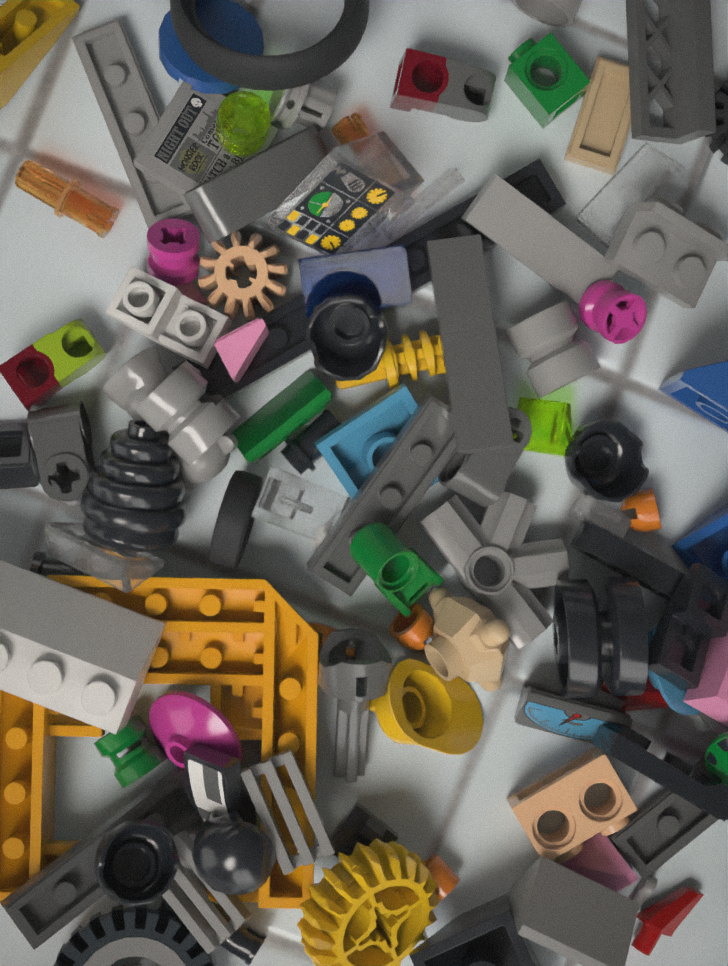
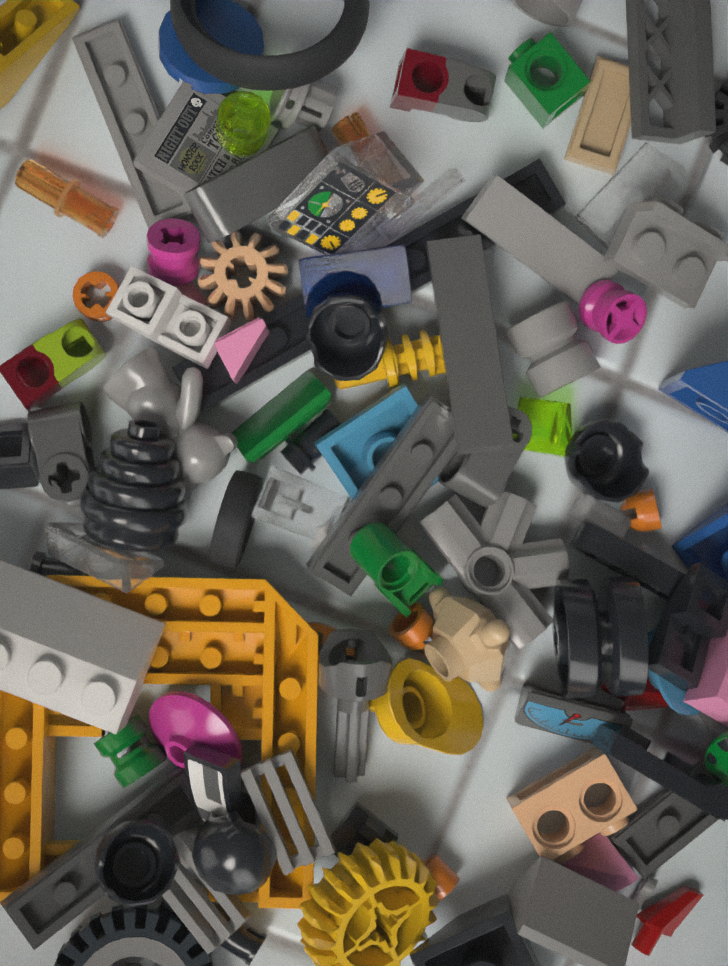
(99, 281): none -> orange bush
(187, 413): light grey wheel -> none

